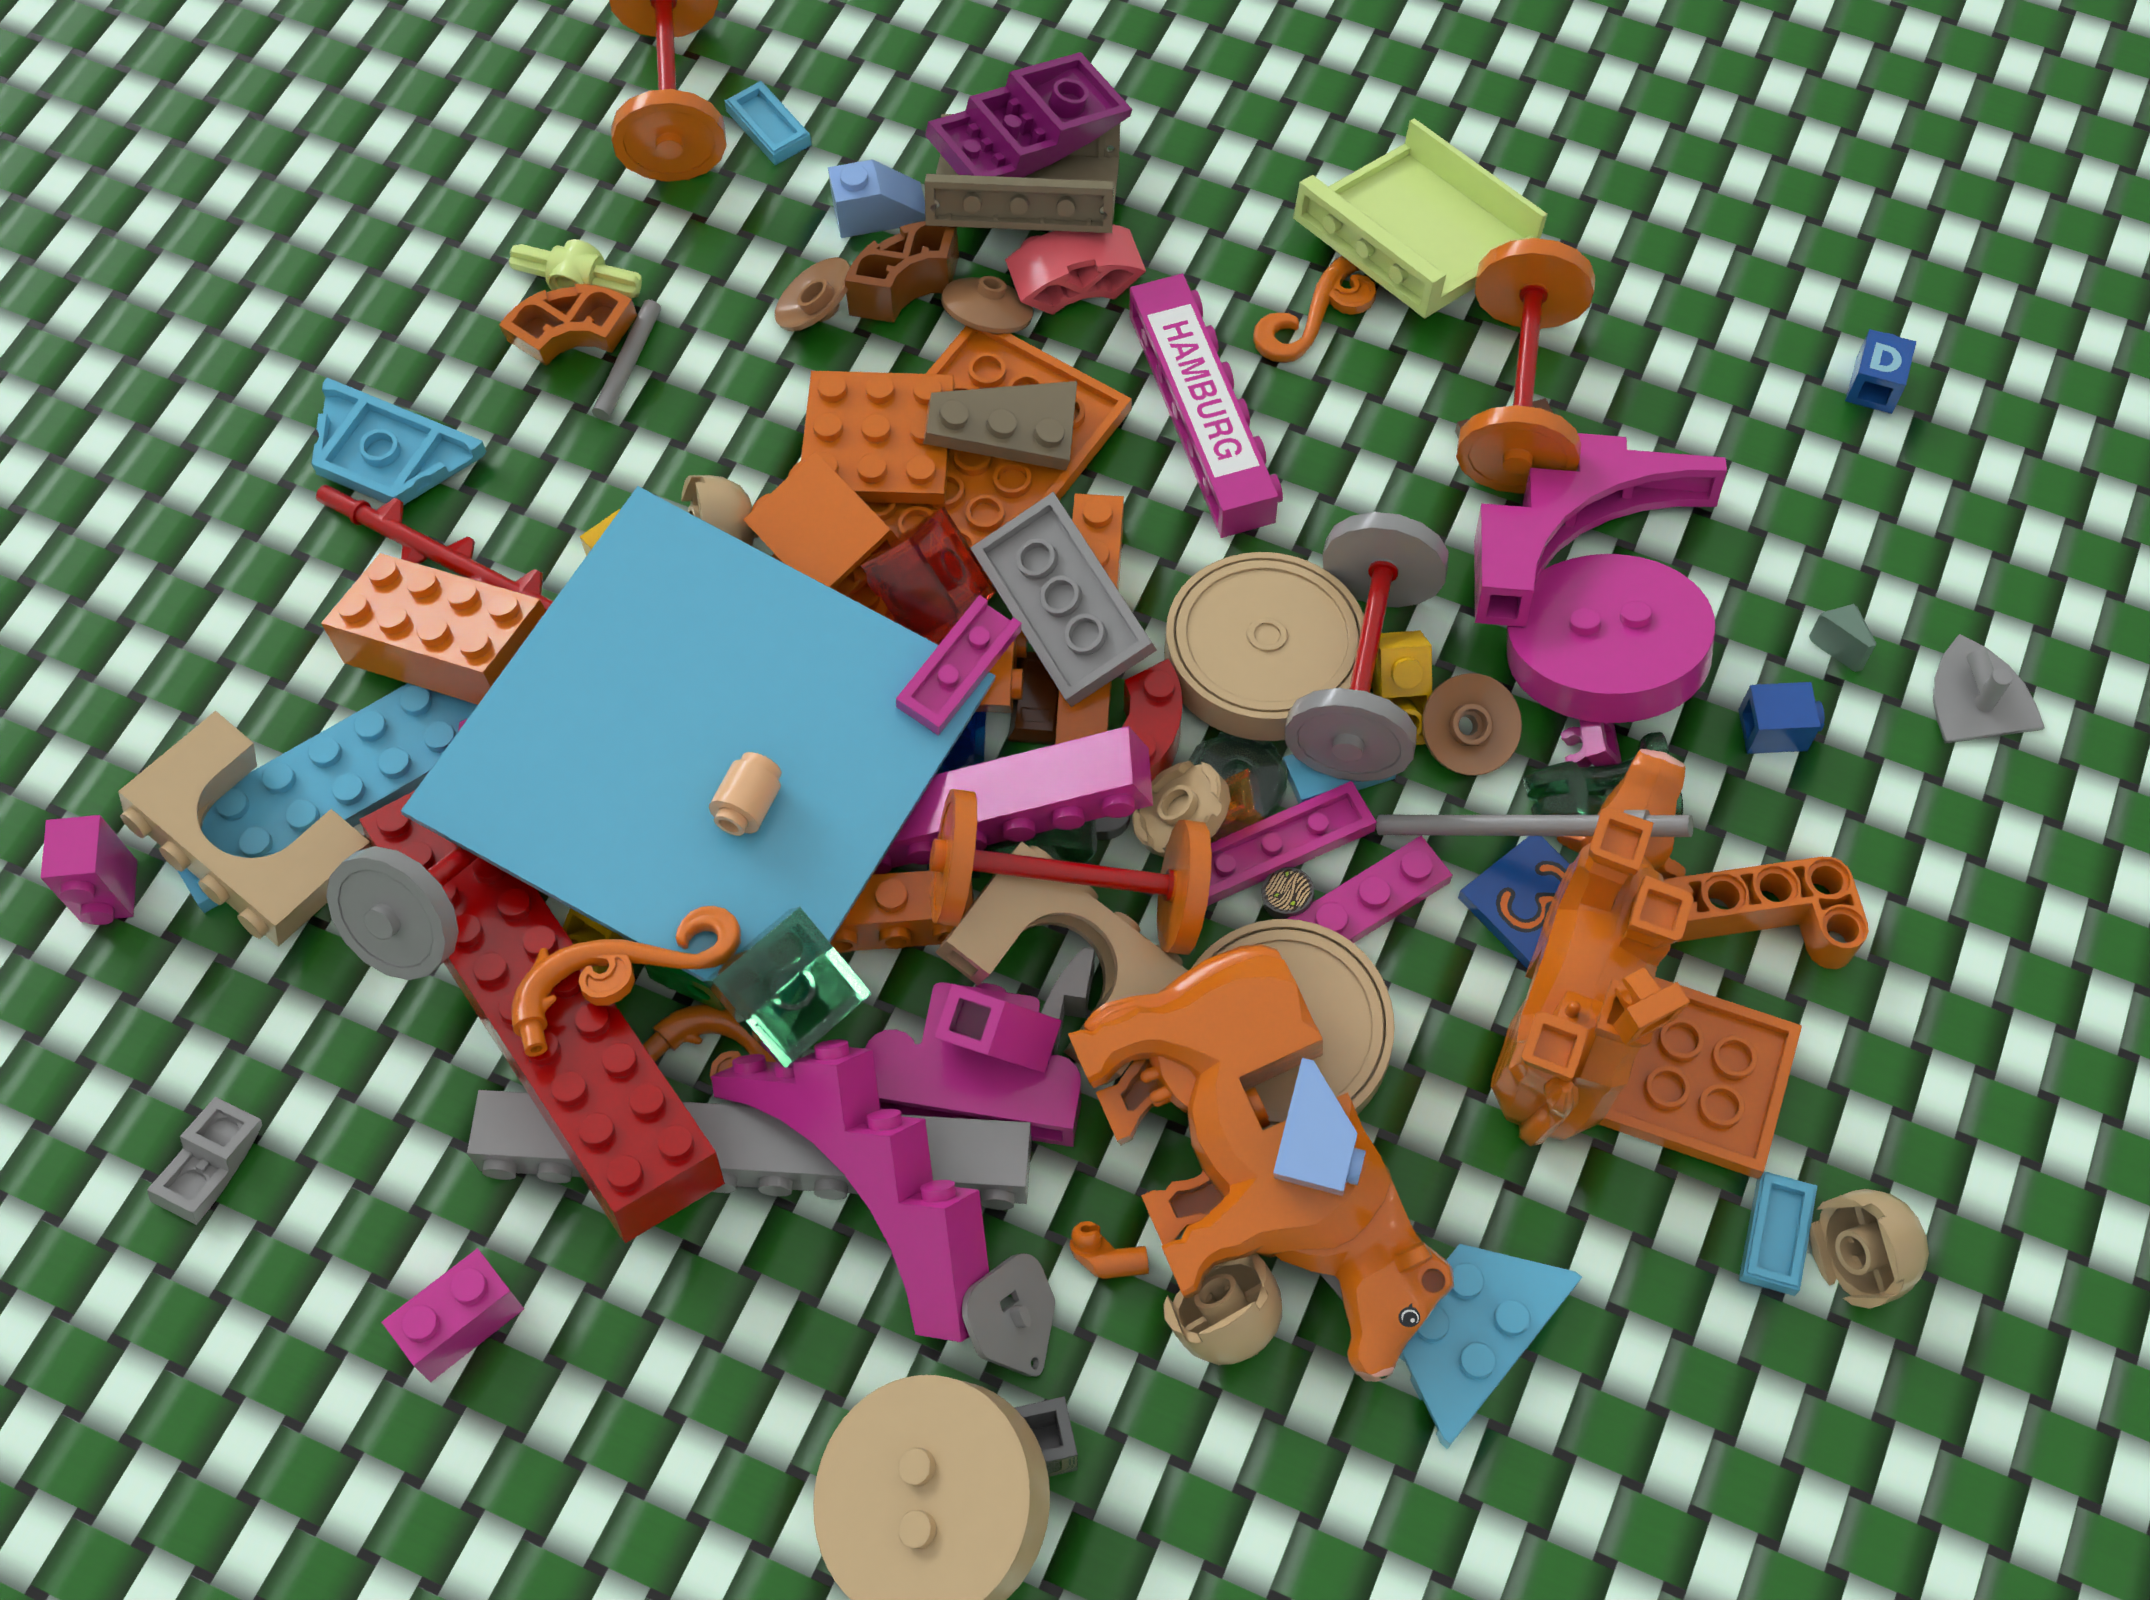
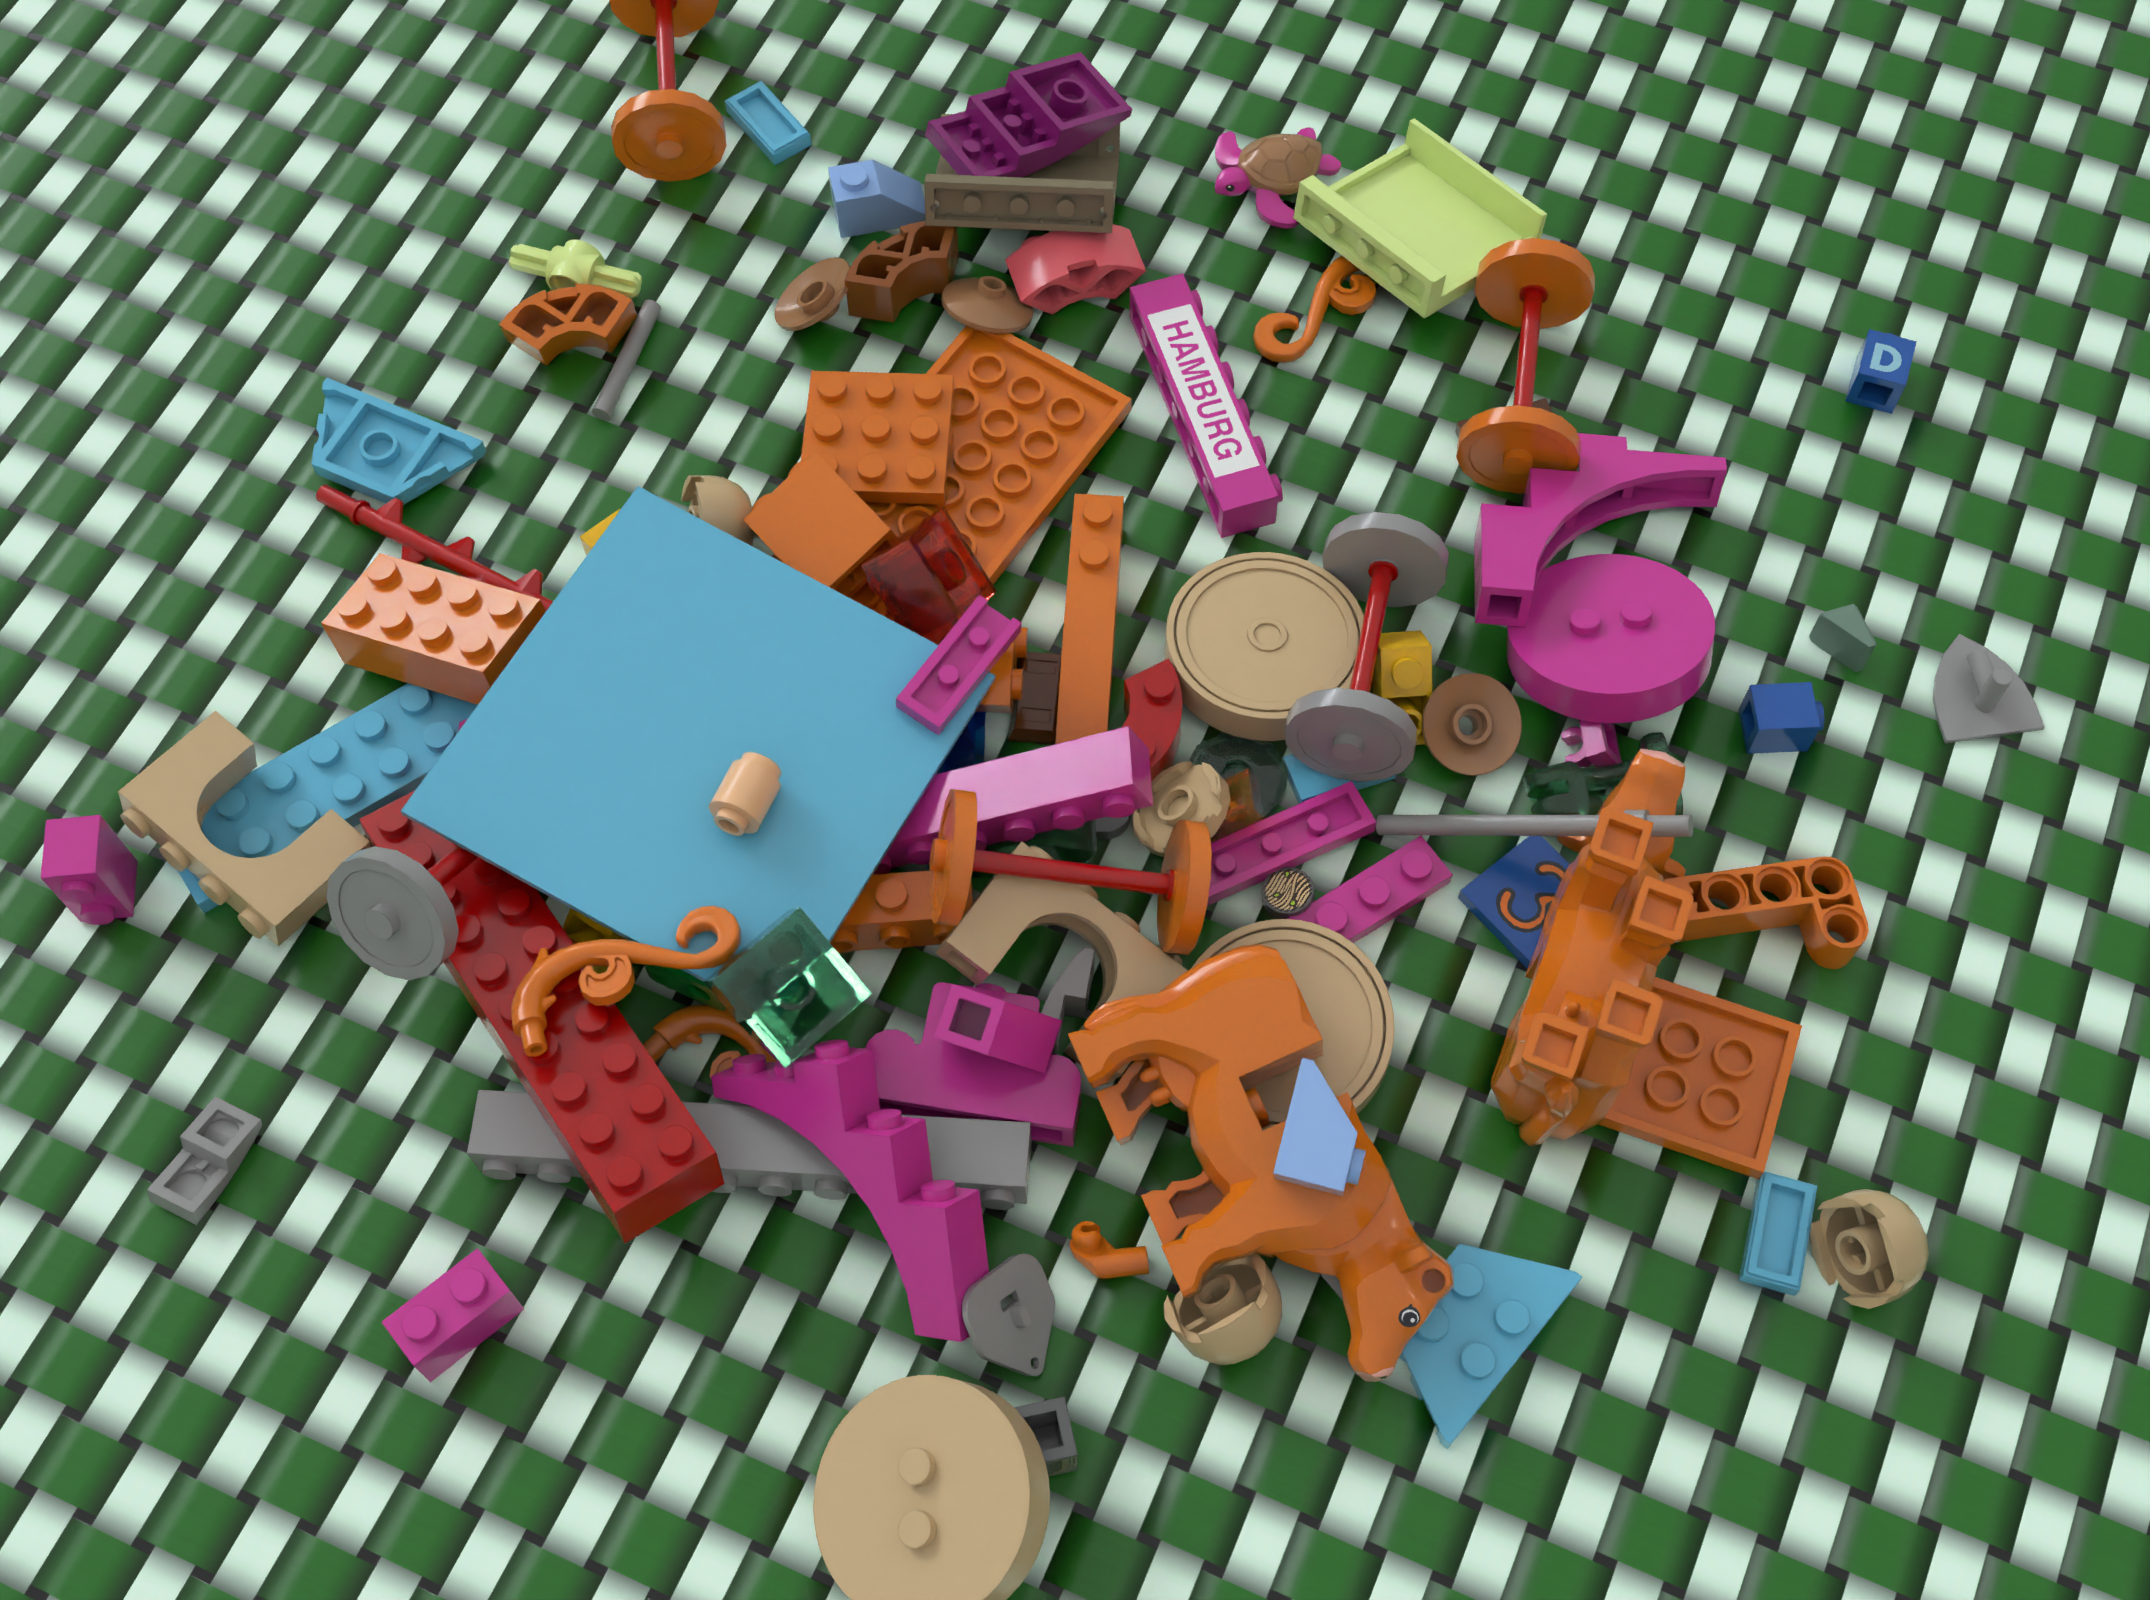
(1006, 422): dark tan wing -> none
(1063, 599): light grey plate -> none
(1271, 169): none -> animal
(1646, 1005): orange tile -> none

